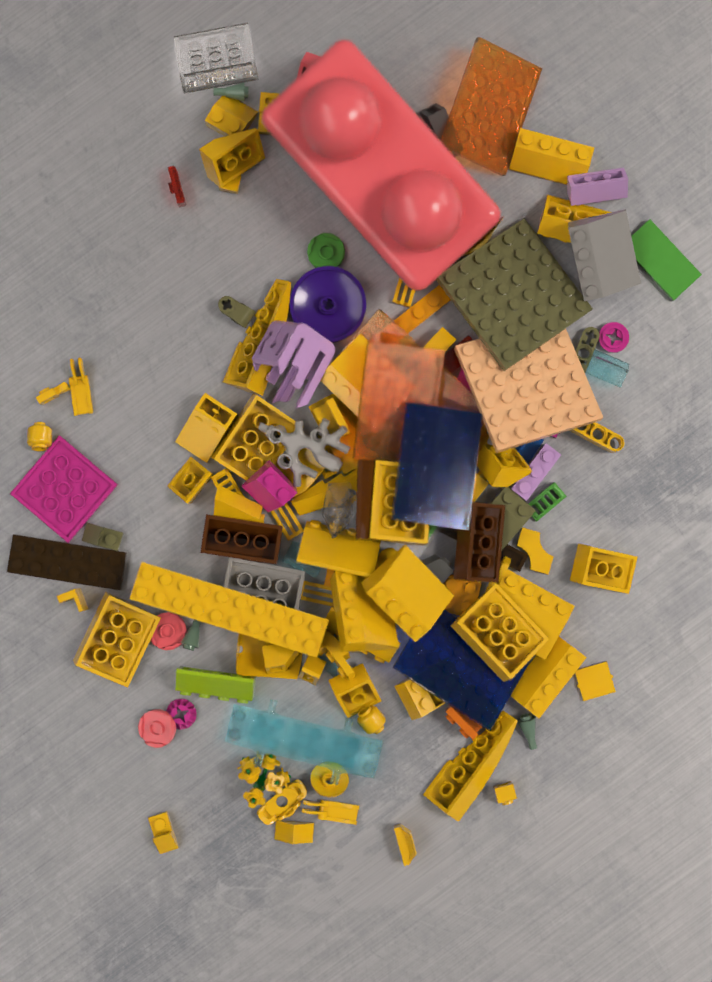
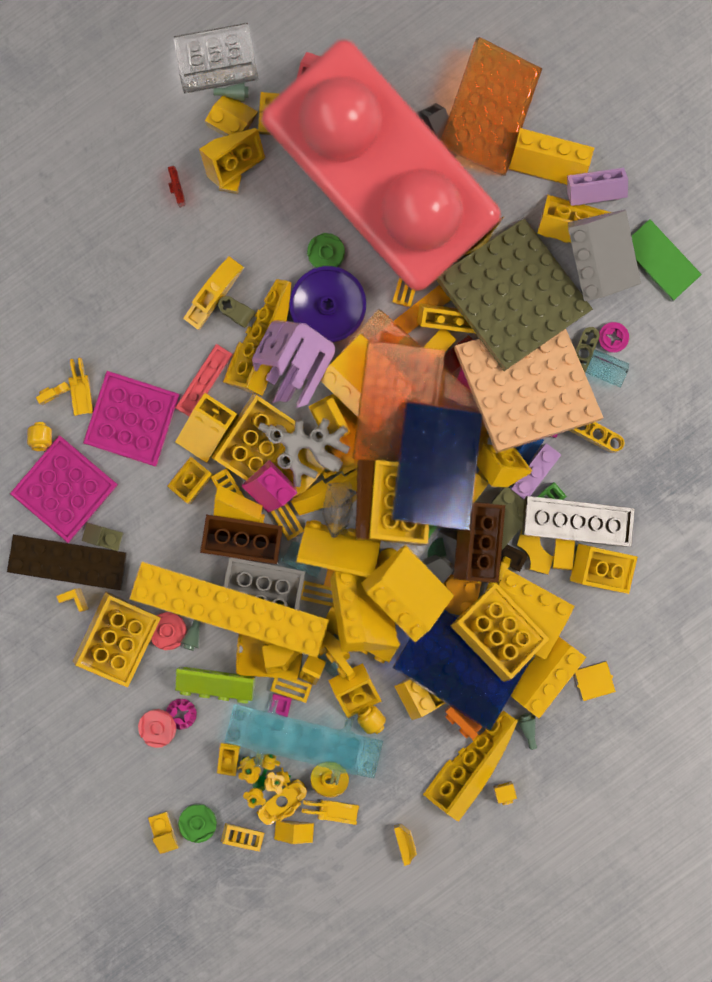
(131, 418): none -> dark pink tile
(197, 823): none -> bright green tile
(204, 379): none -> coral tile
(212, 291): none -> yellow slope
(226, 832): none -> yellow slope
(228, 759): none -> yellow slope
(283, 704): none -> dark pink tile
(306, 692): none -> yellow tile
(437, 548): none -> clear green tile
(442, 318): none -> yellow brick
(563, 554): none -> yellow slope
(578, 521): none -> plate

